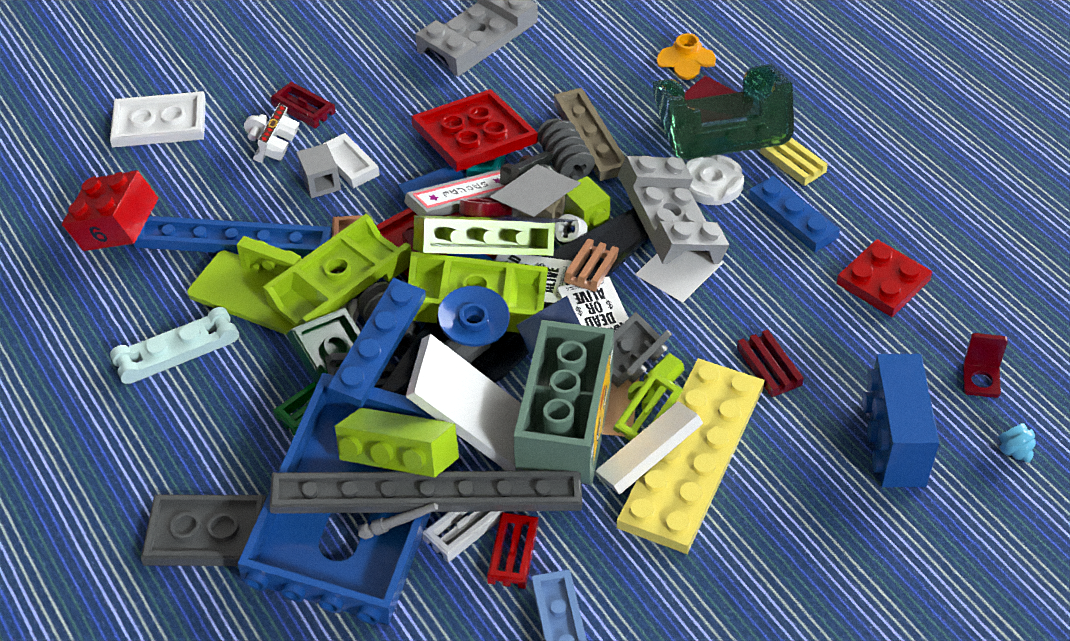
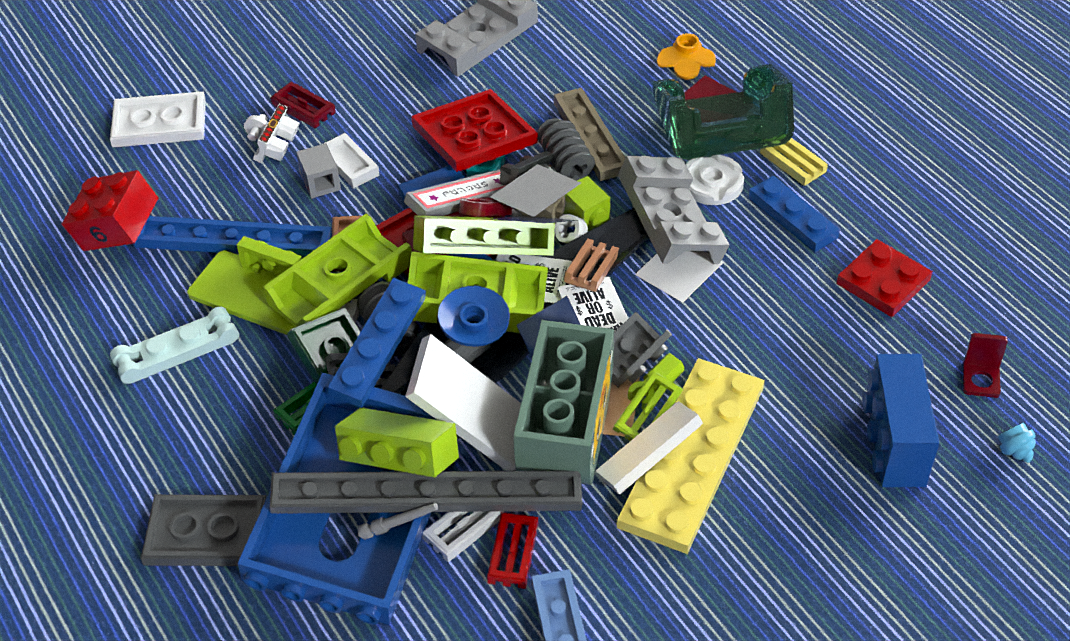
(775, 360): dark red tile -> none

